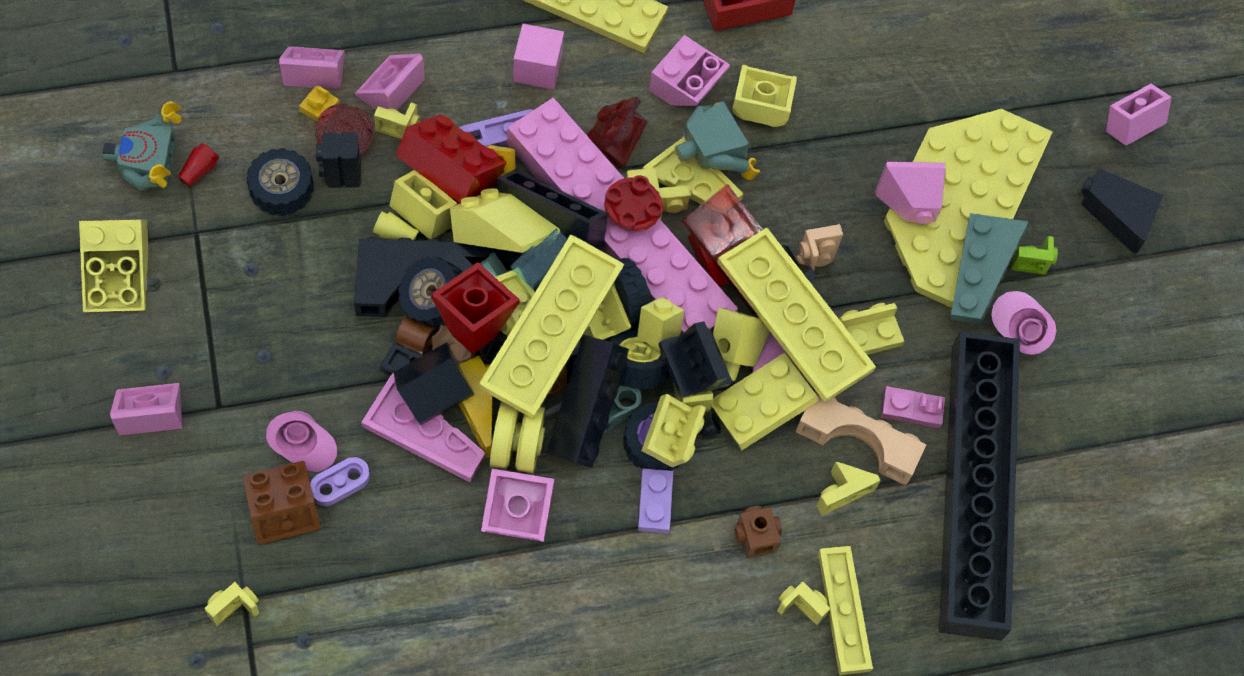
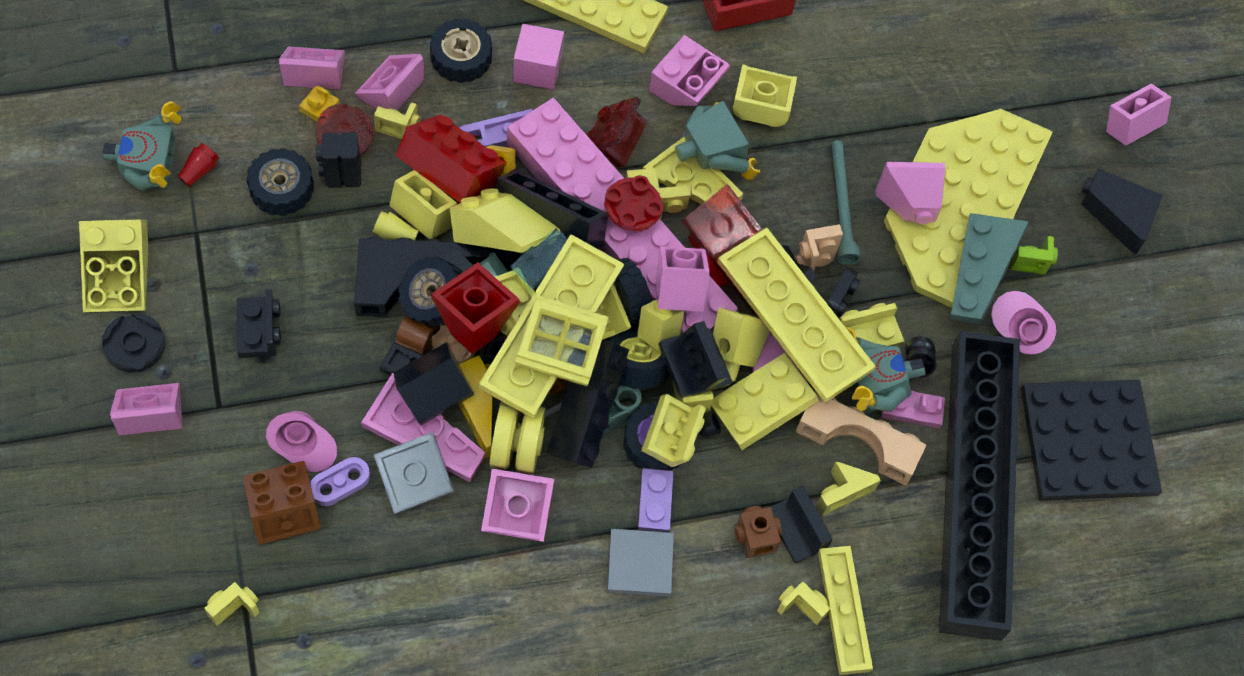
(133, 343): none -> black tile
(256, 326): none -> black bracket
(414, 473): none -> light grey tile
(454, 62): none -> black wheel
(561, 340): none -> light yellow piece
(640, 562): none -> light grey tile
(682, 279): none -> bright pink head
(801, 525): none -> black panel
(846, 285): none -> black plate
(848, 252): none -> sand green piece
(890, 380): none -> sand green torso
(922, 348): none -> black wheel
(1090, 440): none -> black plate

